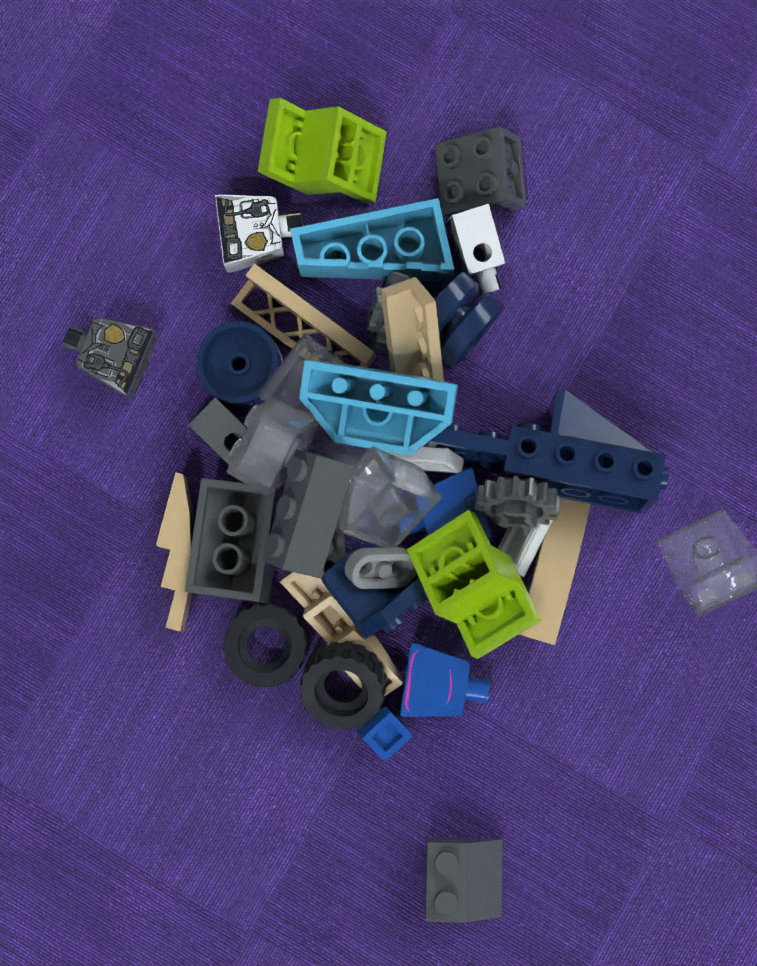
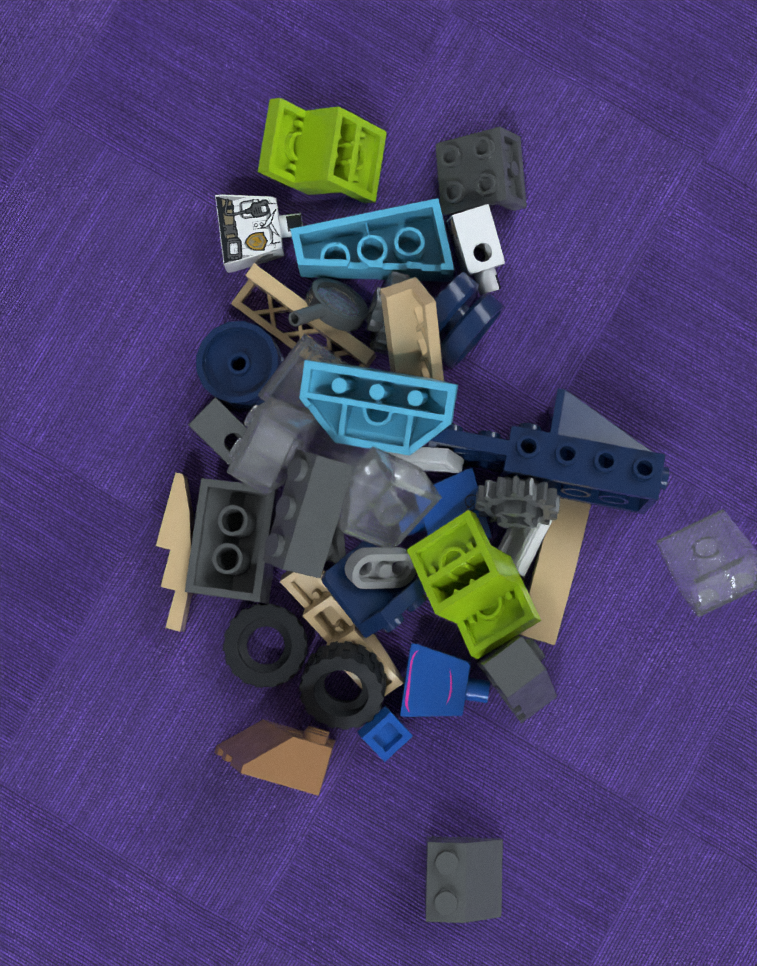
(113, 353): torso -> none
(280, 754): none -> medium nougat wedge
(333, 304): none -> dark grey piece
(519, 676): none -> dark grey wedge

